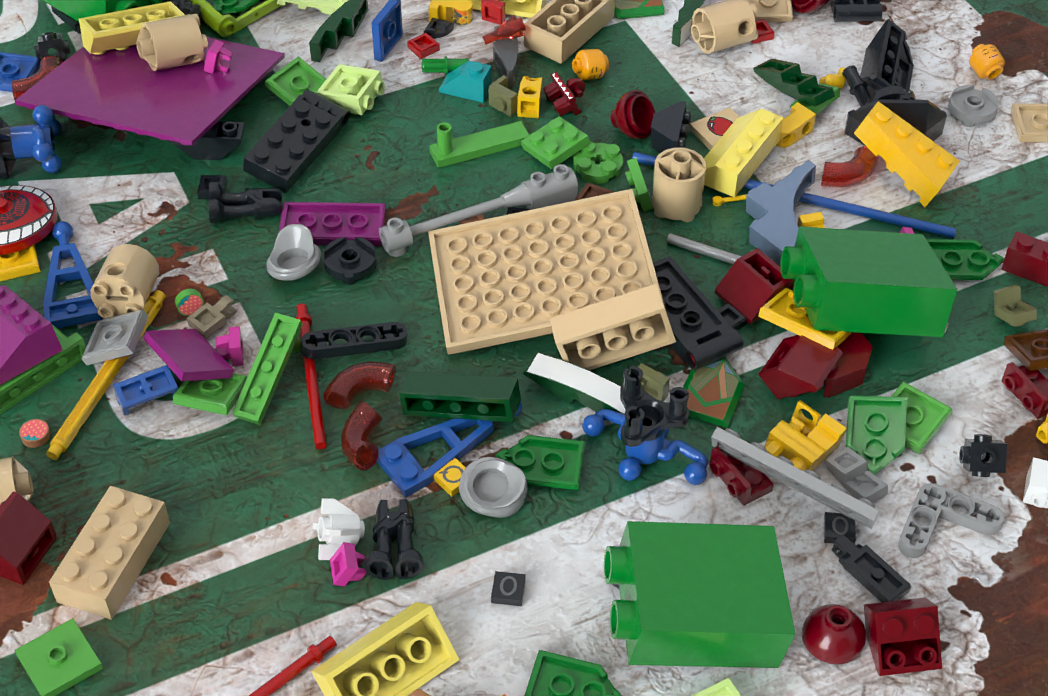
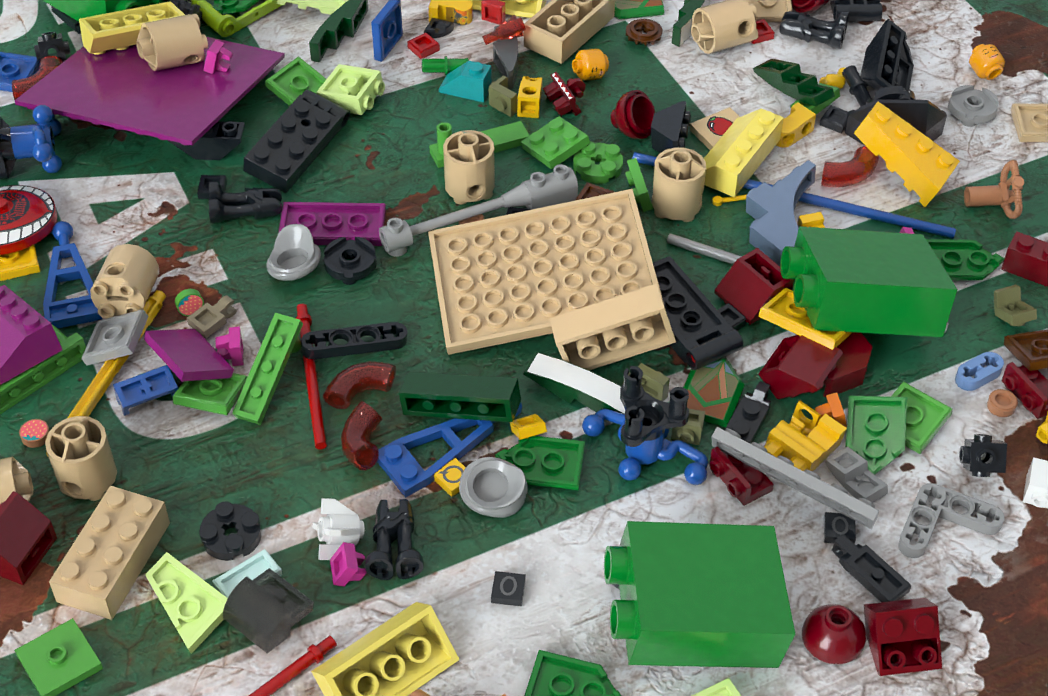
(81, 457): none -> tan cylinder
(188, 600): none -> yellowish green wing
(225, 517): none -> black plate
(251, 568): none -> light aqua tile
(266, 609): none -> clear smoke brick
(469, 166): none -> tan cylinder
(528, 426): none -> yellow tile
(652, 29): none -> reddish brown gear
(692, 431): none -> olive bracket
(751, 413): none -> black hinge
(806, 28): none -> black piece
(833, 409): none -> orange tile
(834, 119): none -> black tile
(976, 367): none -> medium blue beam
(999, 193): none -> nougat piece
(1002, 403): none -> nougat tile

